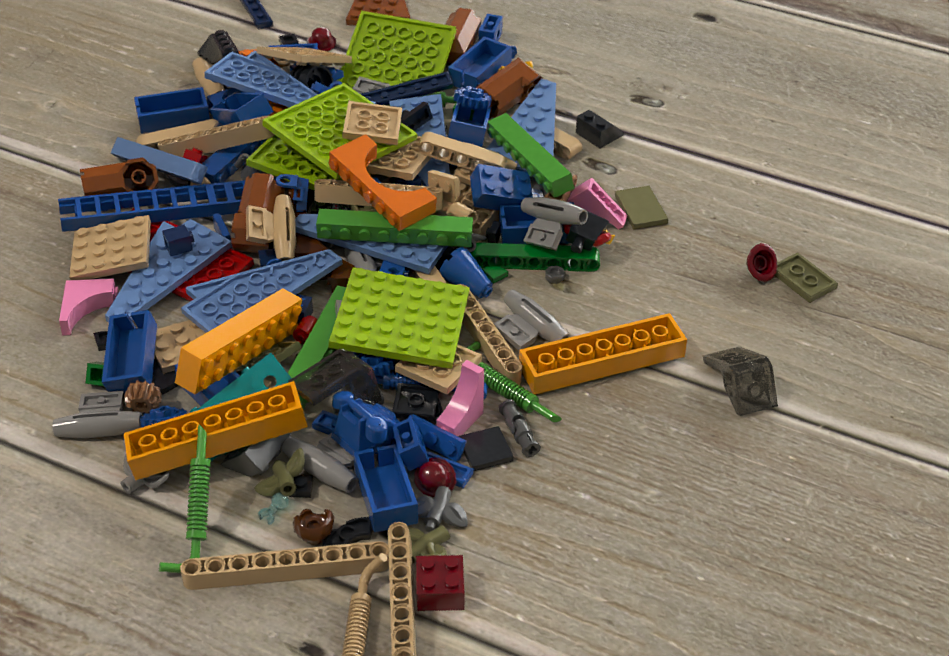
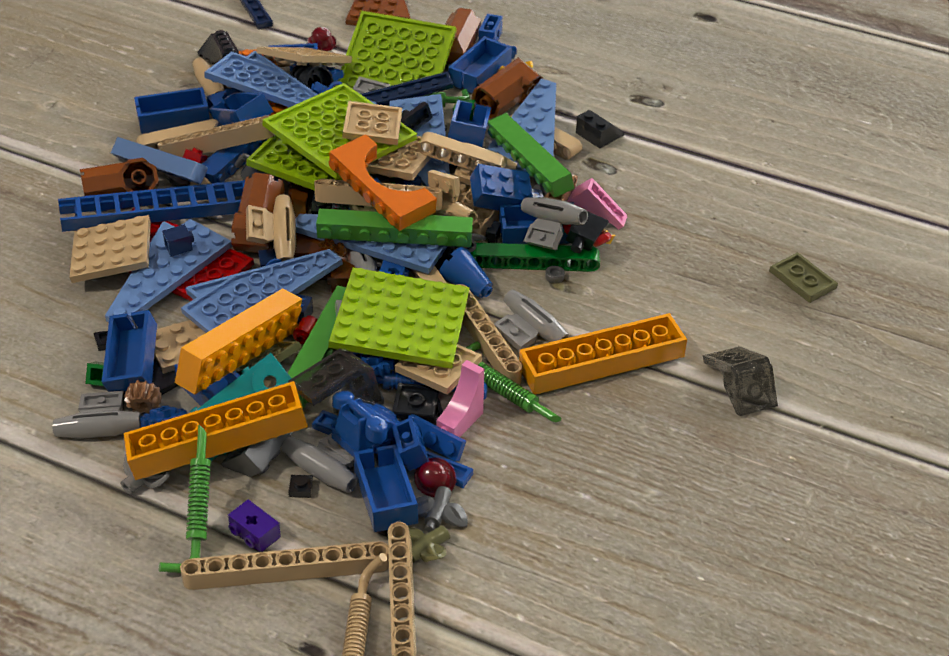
(83, 298): bright pink arch -> none
(220, 226): blue tile -> none
(254, 526): none -> dark purple brick
(278, 503): clear light blue arm -> none
(283, 479): olive plant -> none
(288, 39): black plate -> none
(300, 187): blue piece -> none
(312, 526): reddish brown hair -> none
(329, 244): none -> clear orange piece
(350, 533): black tile -> none
(440, 583): dark red brick -> none
(472, 98): blue gear -> none
(486, 448): black tile -> none
(495, 273): green tile -> none
(519, 428): dark grey piece -> none
(641, 207): olive tile -> none
(762, 262): dark red hat -> none

